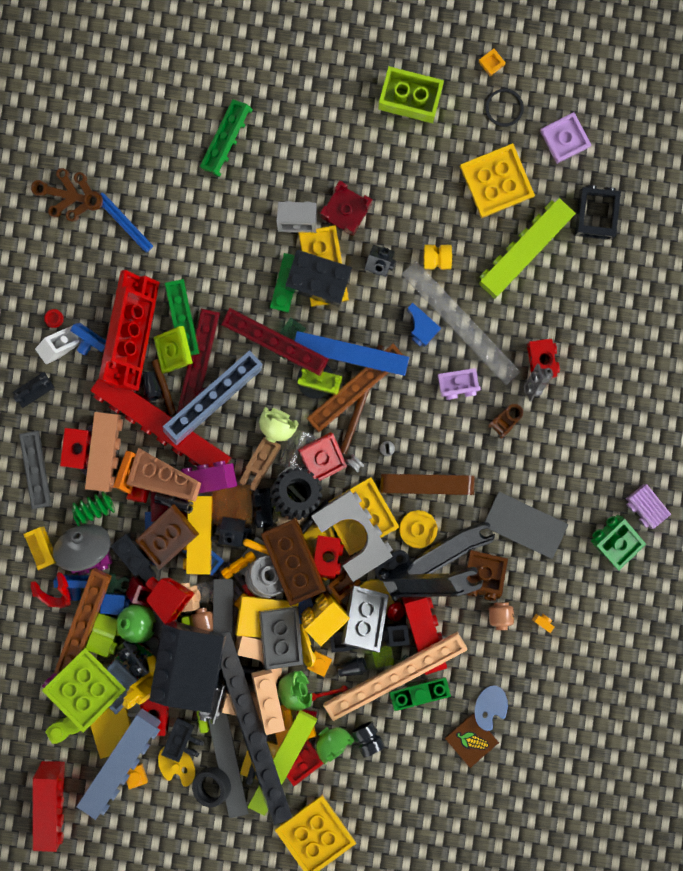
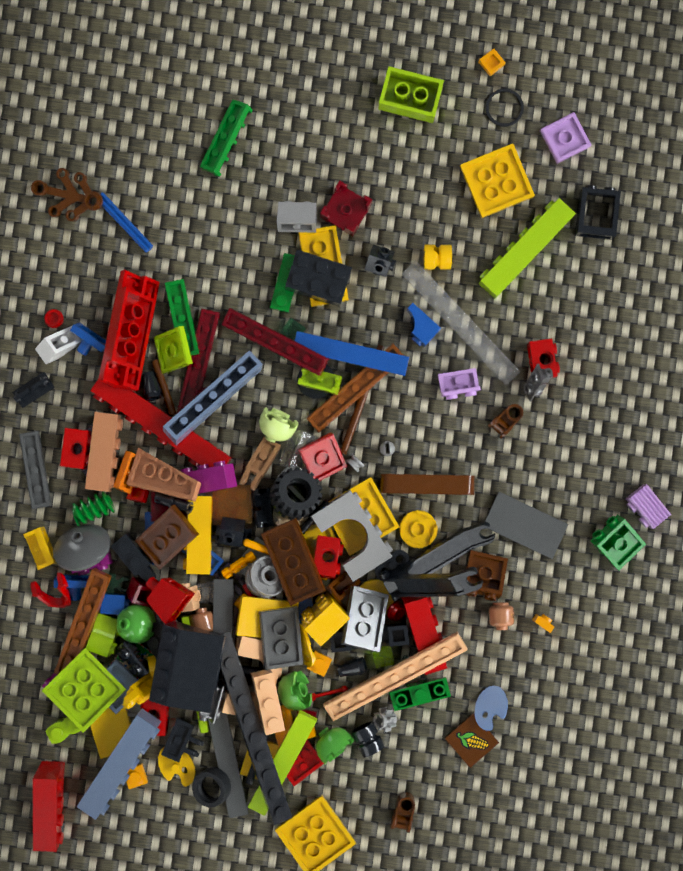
(385, 719): none -> light grey gear
(403, 816): none -> reddish brown piece

